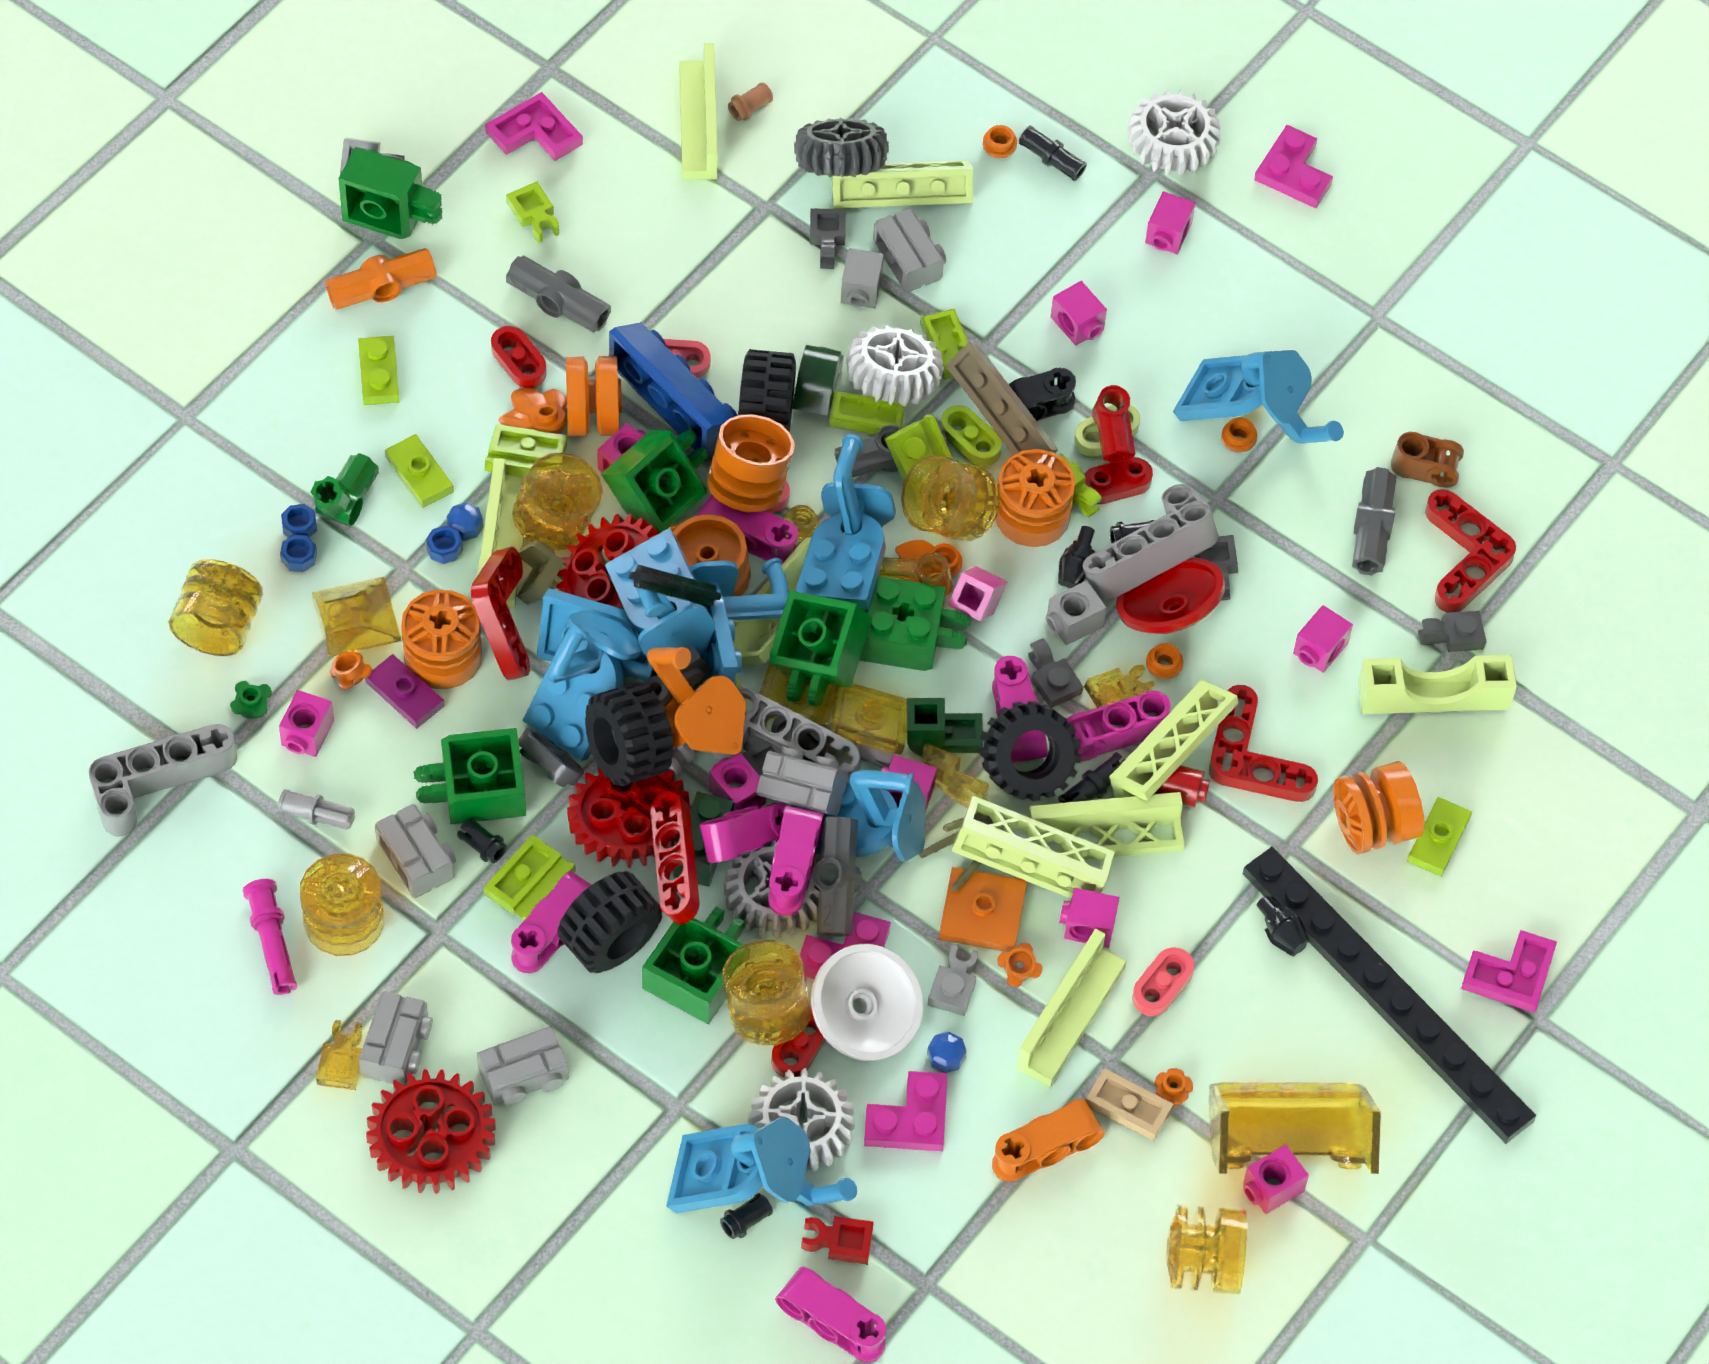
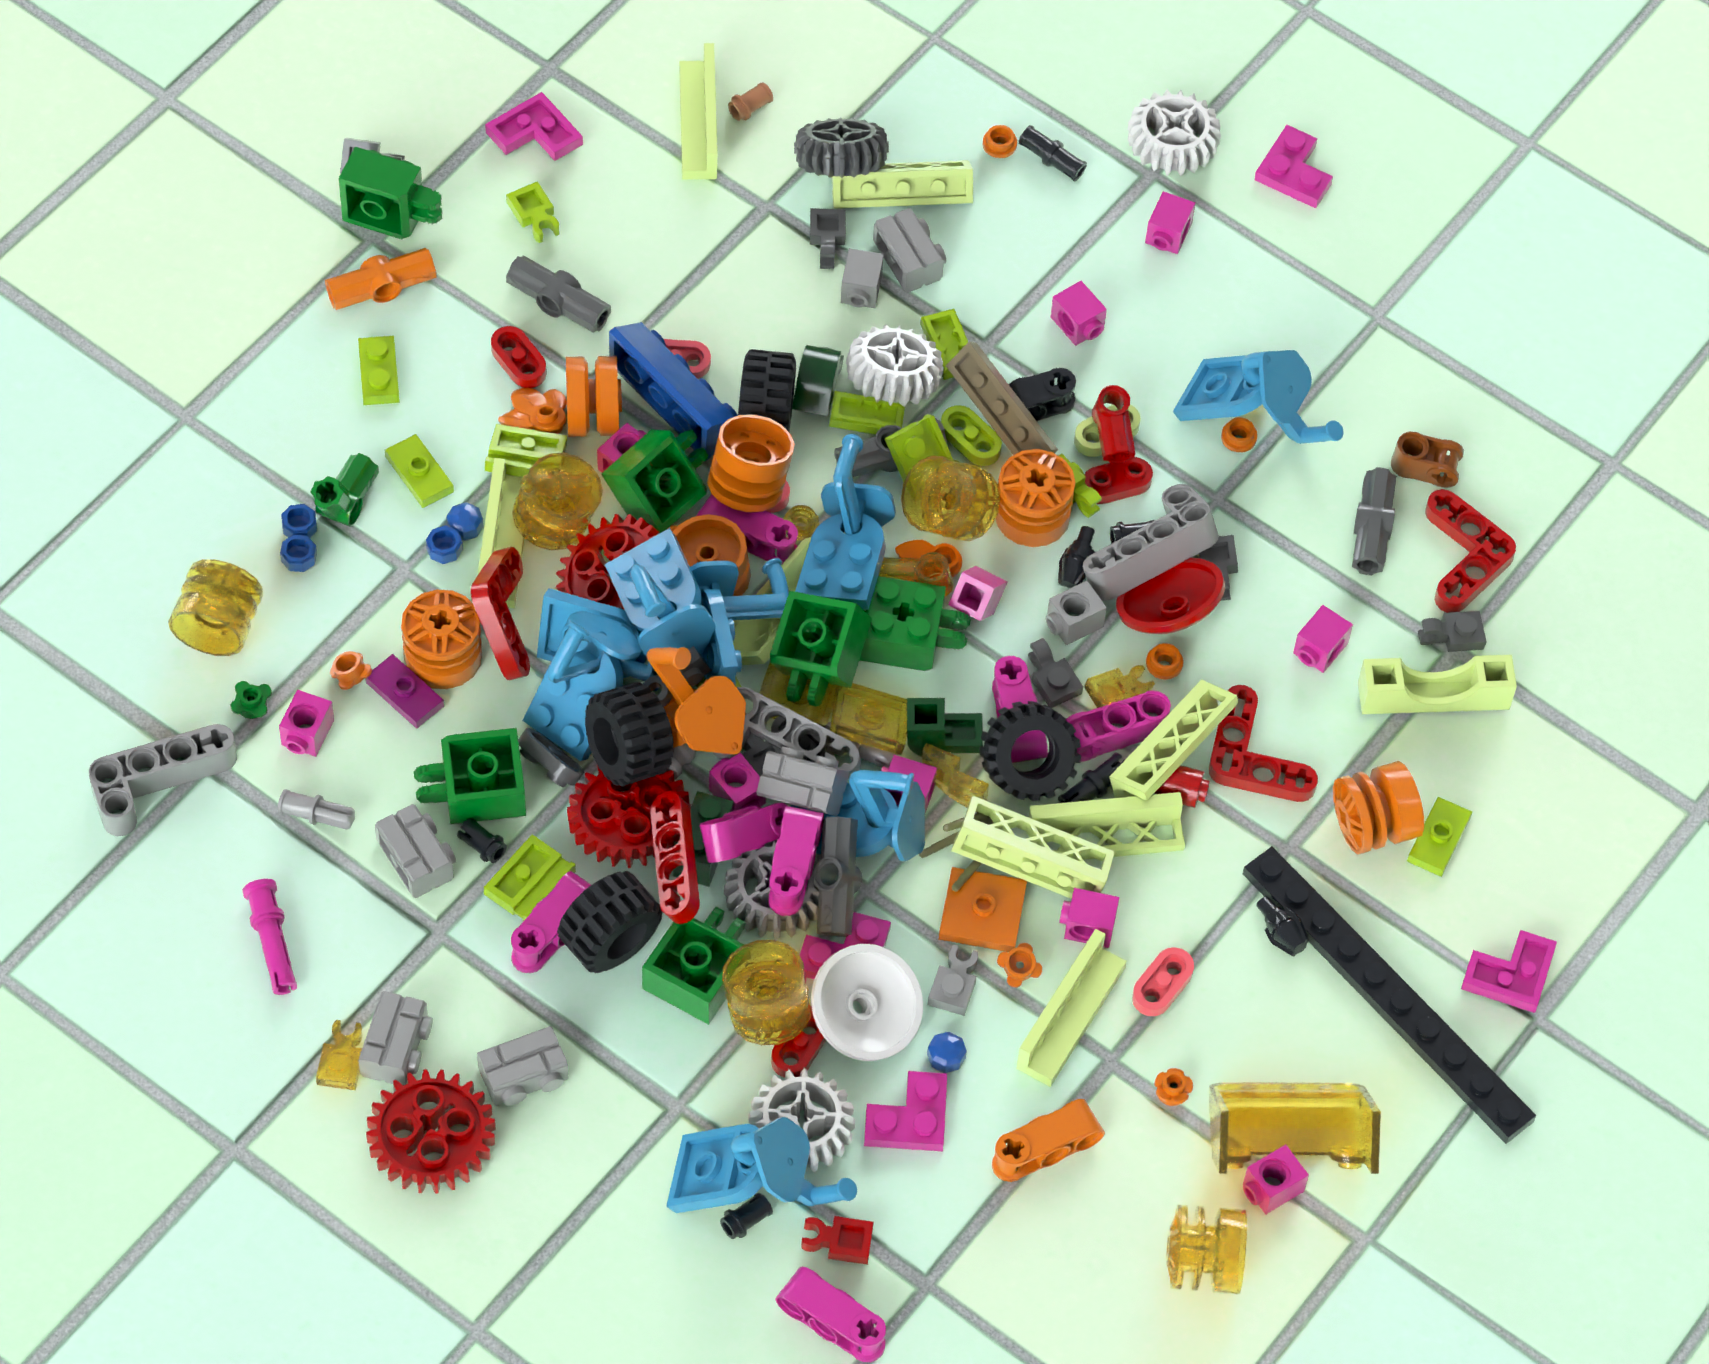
(342, 904): clear yellow wheel -> none
(356, 616): clear yellow slope -> none
(544, 570): olive bracket -> none
(675, 586): black axle -> none
(1129, 1104): tan plate -> none

